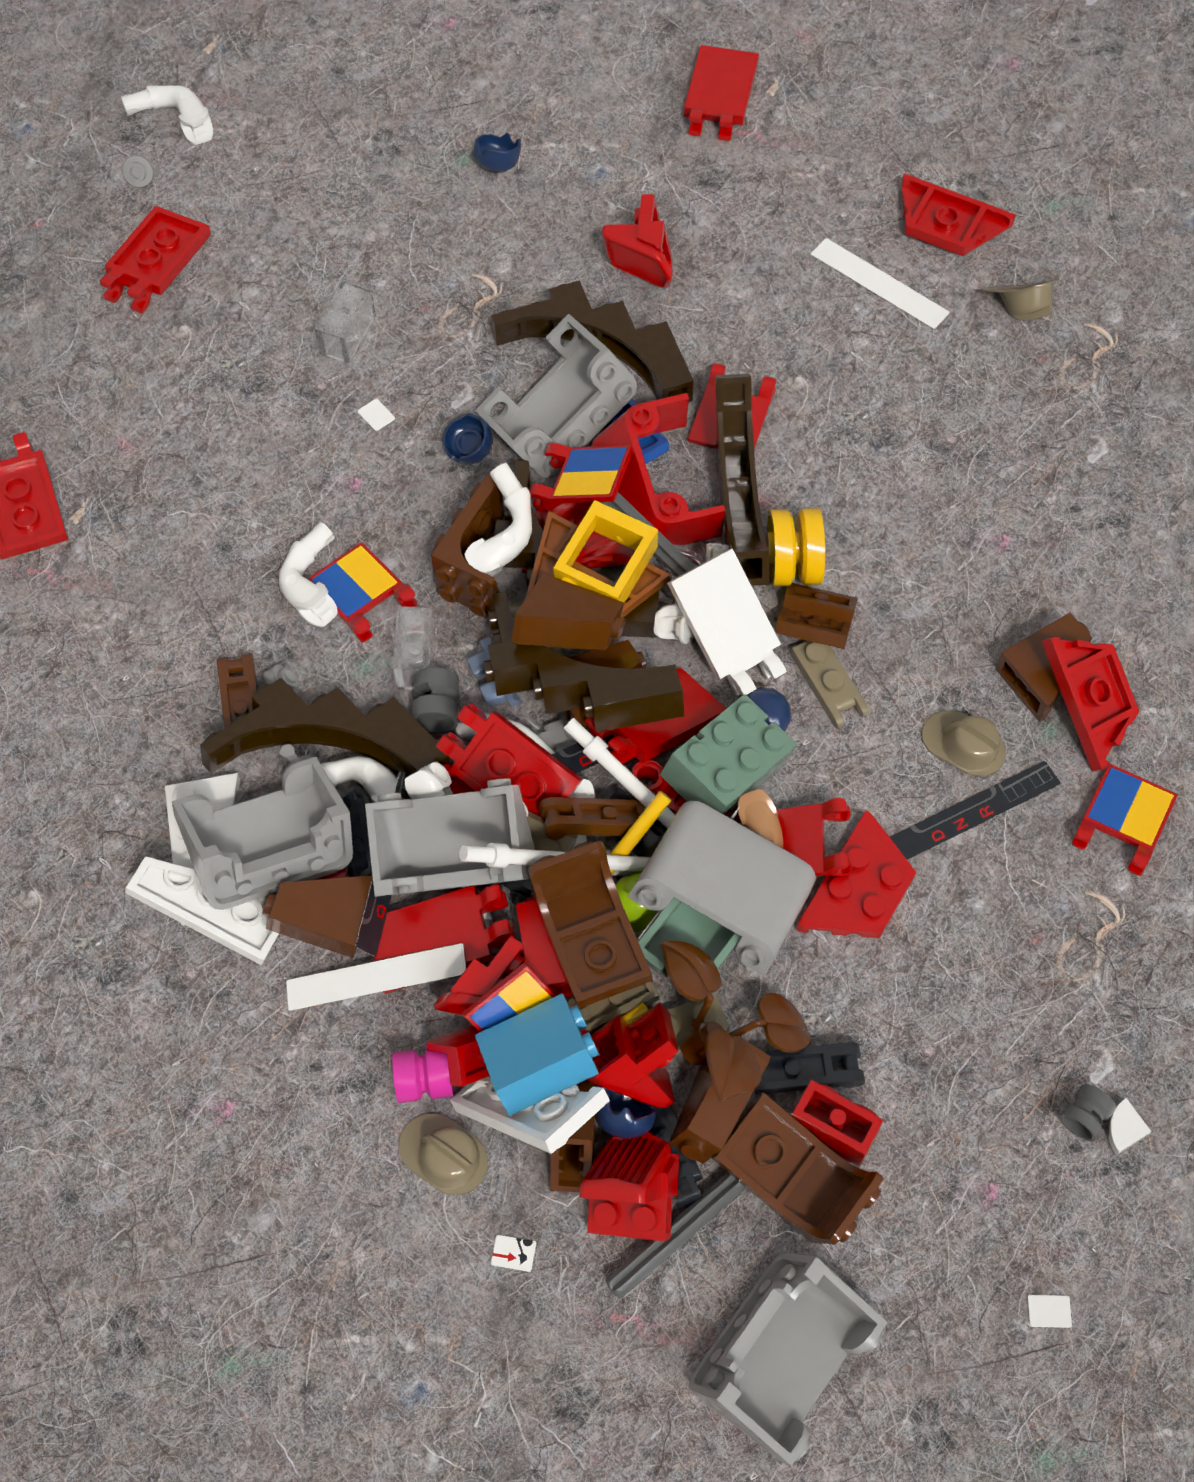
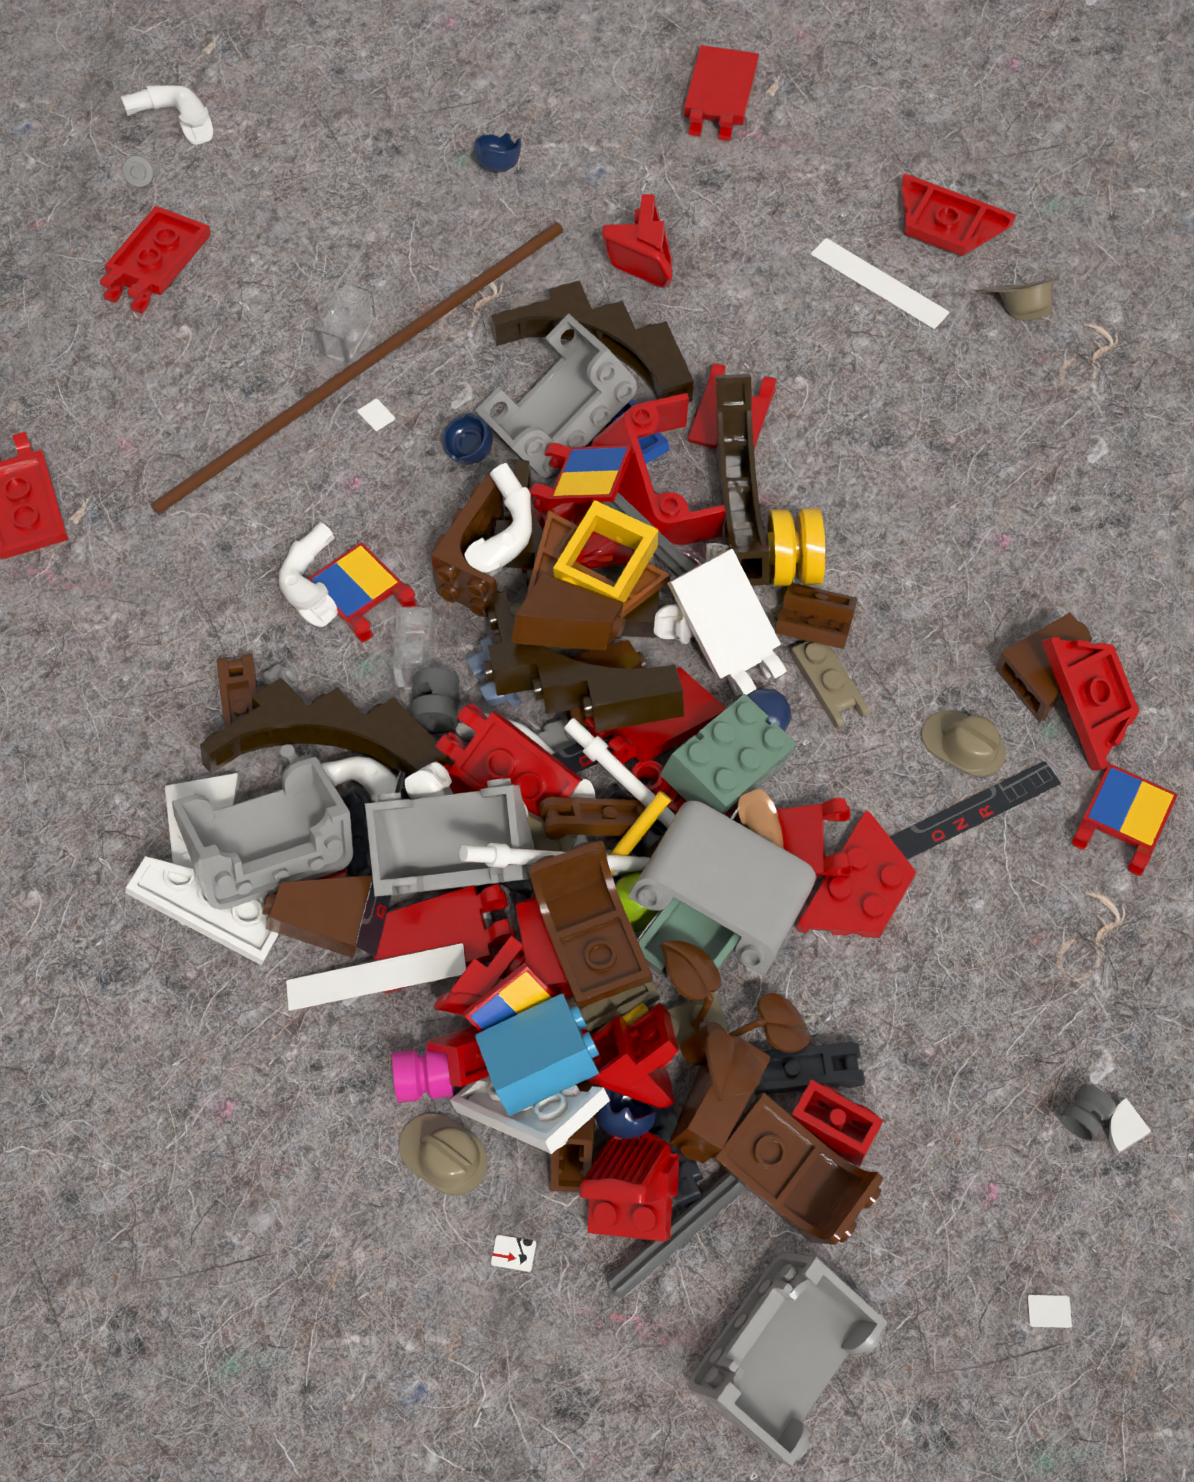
(354, 370): none -> reddish brown piece

